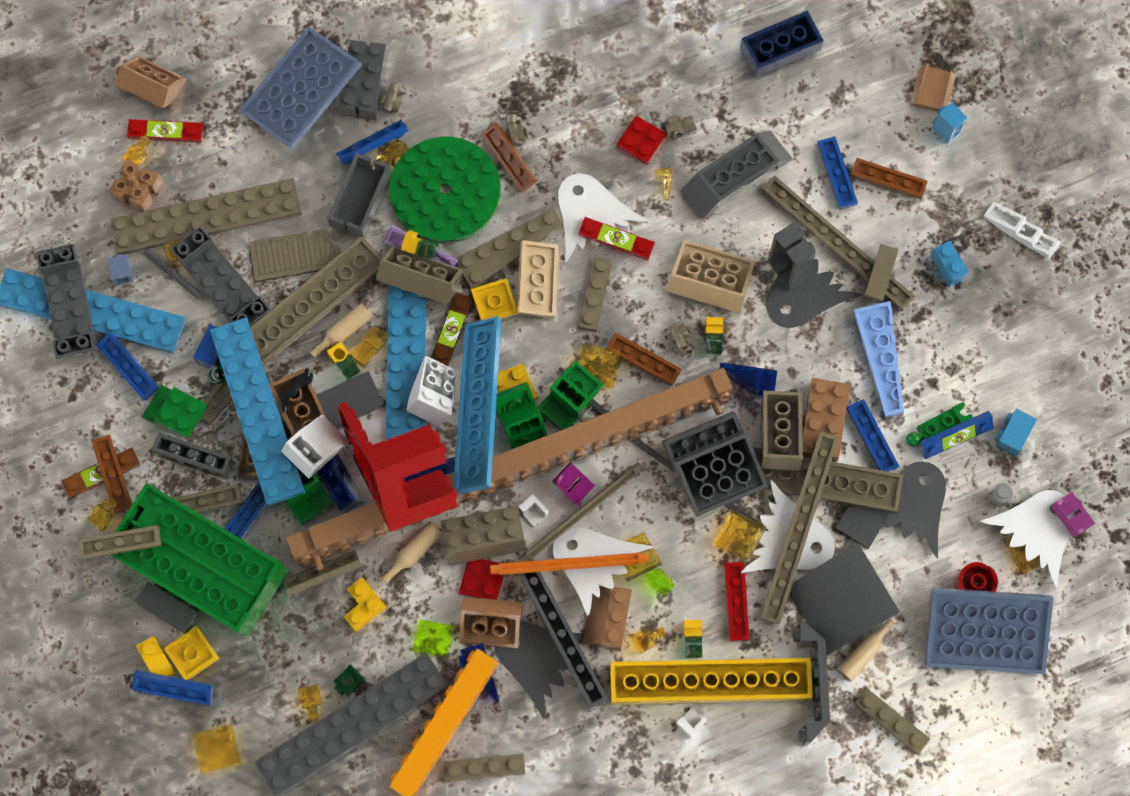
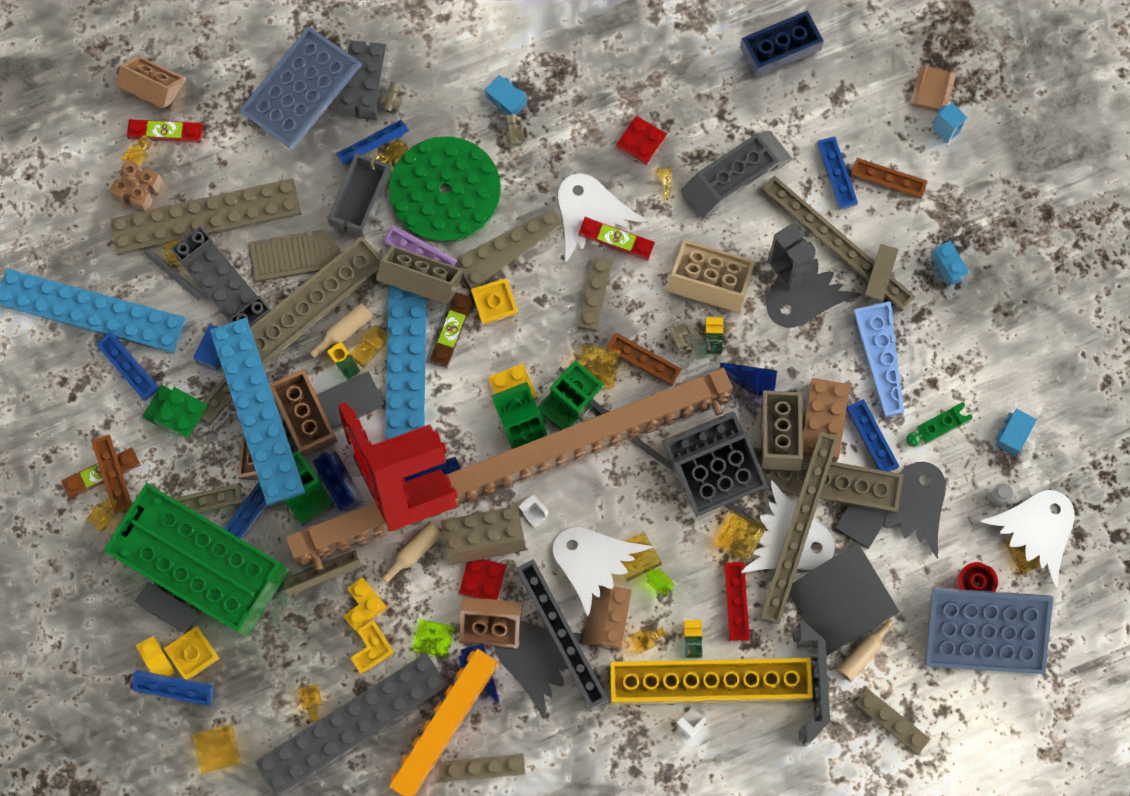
(67, 300): dark grey slope -> none
(119, 542): dark tan plate -> none
(120, 269): sand blue brick -> none
(192, 456): dark grey brick -> none
(219, 374): dark green cone -> none
(299, 381): black hair -> none
(314, 445): white slope -> none
(356, 681): dark green brick -> none
(376, 650): none -> yellow plate
(418, 246): leg -> none
(433, 392): white slope -> none
(477, 406): dark azure plate -> none
(506, 96): none -> dark azure brick
(509, 157): dark orange plate -> none
(537, 279): tan plate -> none
(569, 563): orange piece -> none
(579, 488): magenta piece -> none
(581, 513): dark tan piece -> none
(677, 126): dark tan plate -> none
(957, 435): blue plate -> none
(1021, 230): white slope -> none
(1067, 506): magenta piece -> none

